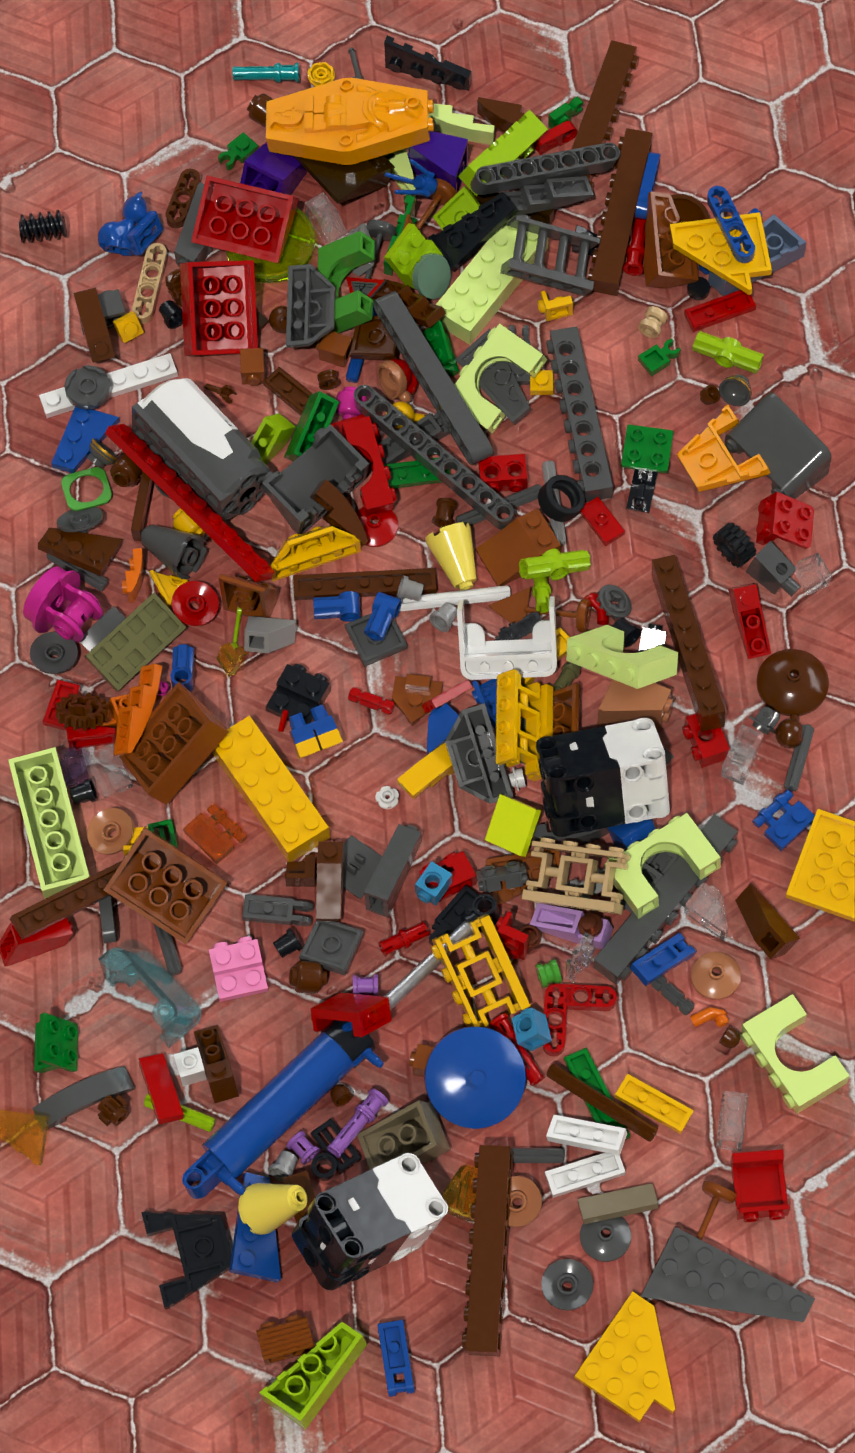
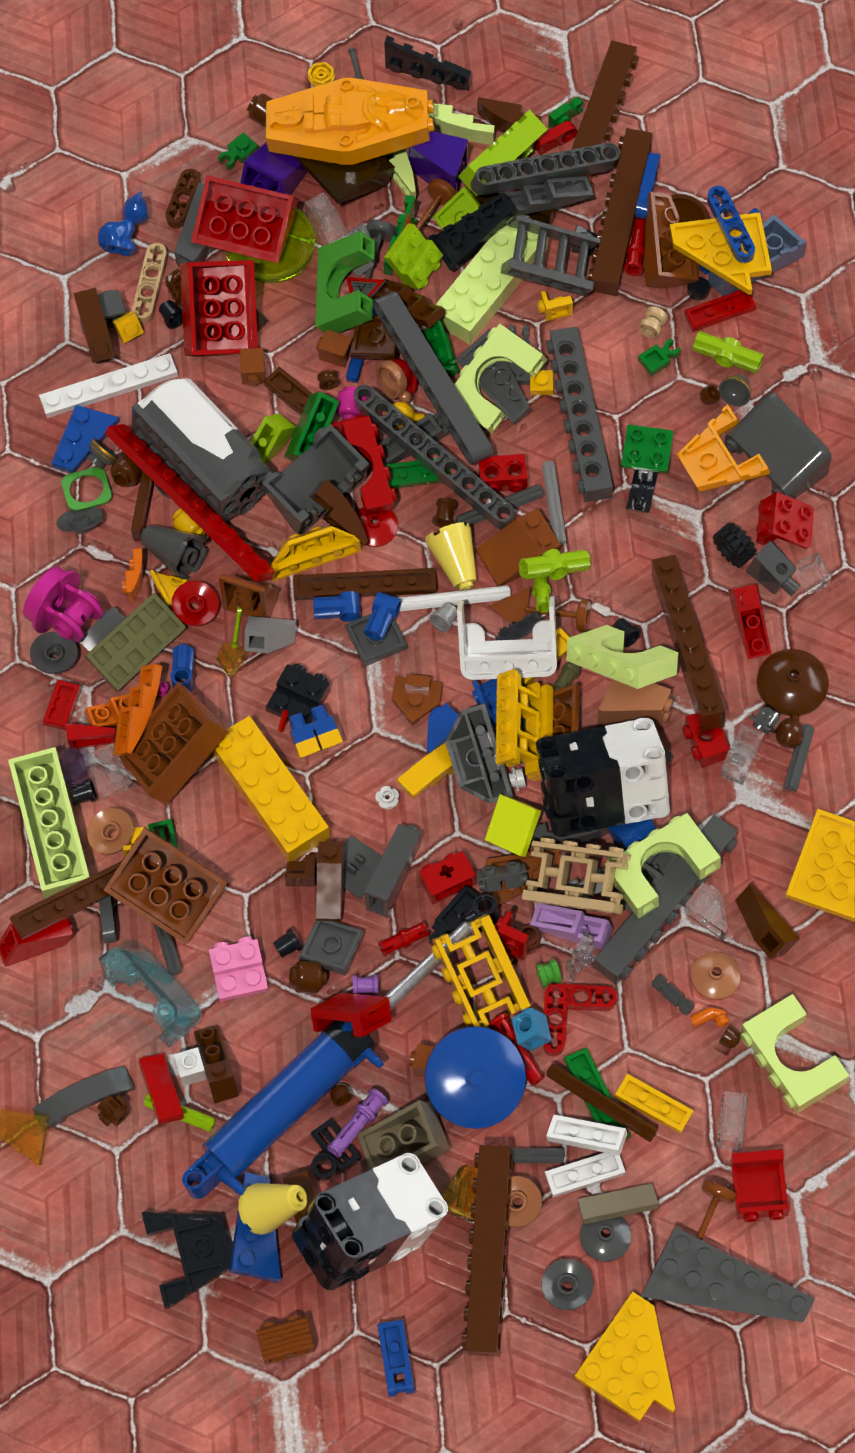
(42, 226): black piece -> none
(55, 1044): green bracket -> none
(81, 549): reddish brown wing -> none
(82, 711): reddish brown gear -> none
(87, 387): dark grey tile -> none
(92, 579): dark grey axle -> none
(143, 229): blue tile -> none
(209, 838): clear orange plate -> none
(224, 391): reddish brown hand -> none
(275, 910): dark grey hinge -> none
(277, 72): teal pin -> none
(278, 319): reddish brown piece -> none
(283, 1165): light grey piece -> none
(300, 1139): medium lavender bush -> none
(308, 306): dark grey wedge -> none
(312, 1380): lime wedge -> none
(371, 701): red axle -> none
(409, 589): light grey piece -> none
(424, 183): blue plant -> none
(431, 276): sand green tile -> none
(435, 874): dark azure brick -> none
(446, 696): tile -> none
(551, 507): black tyre -> none
(590, 924): copper plate -> none
(602, 521): red plate -> none
(602, 619): red arm -> none
(614, 594): dark grey gear -> none
(652, 637): bracket -> none
(662, 959): blue plate -> none
(789, 825): blue plate -> none

